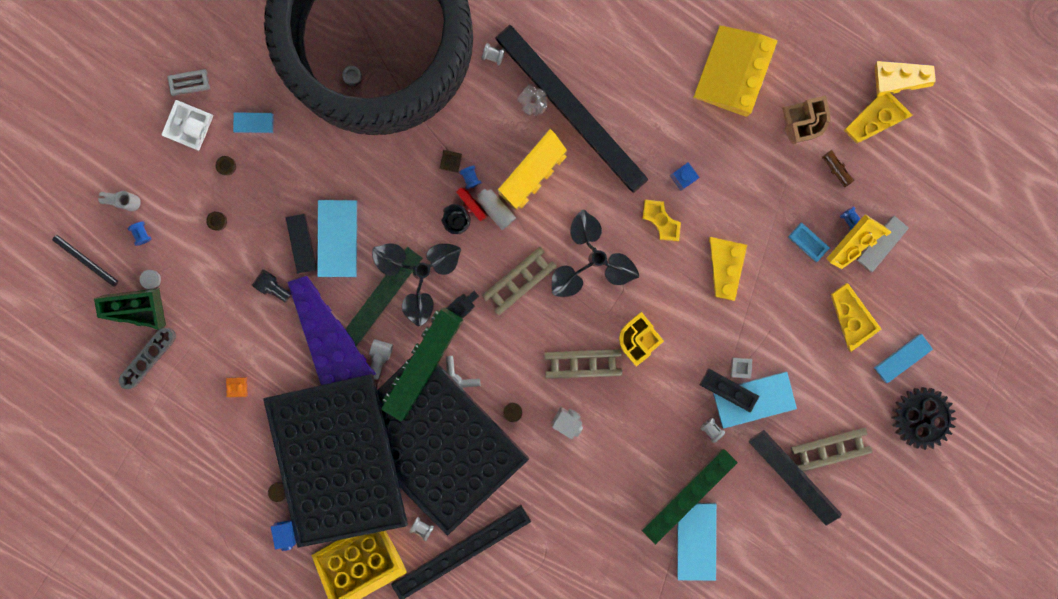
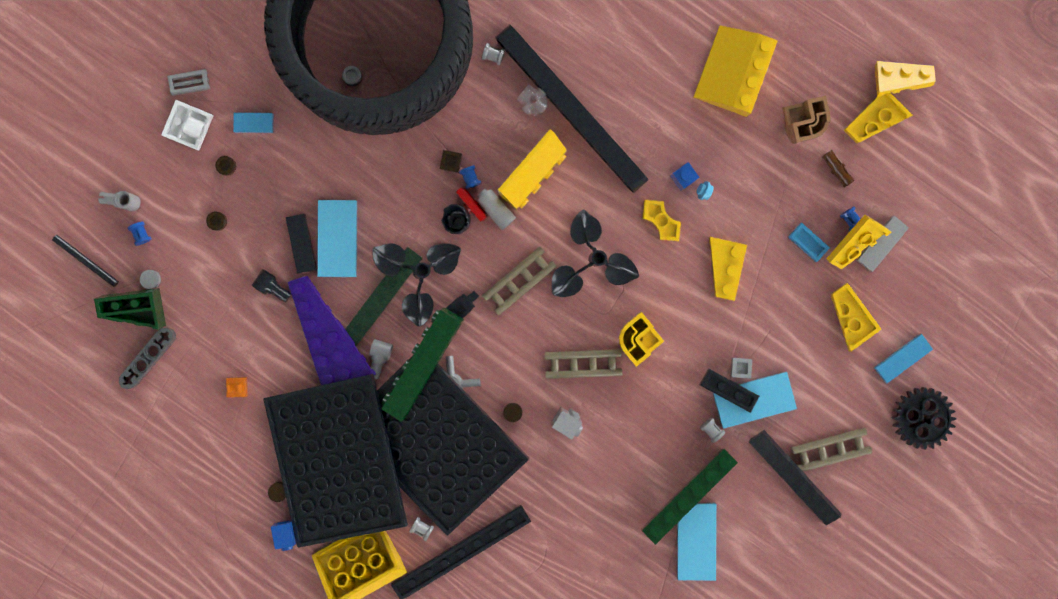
(705, 190): none -> medium azure plate

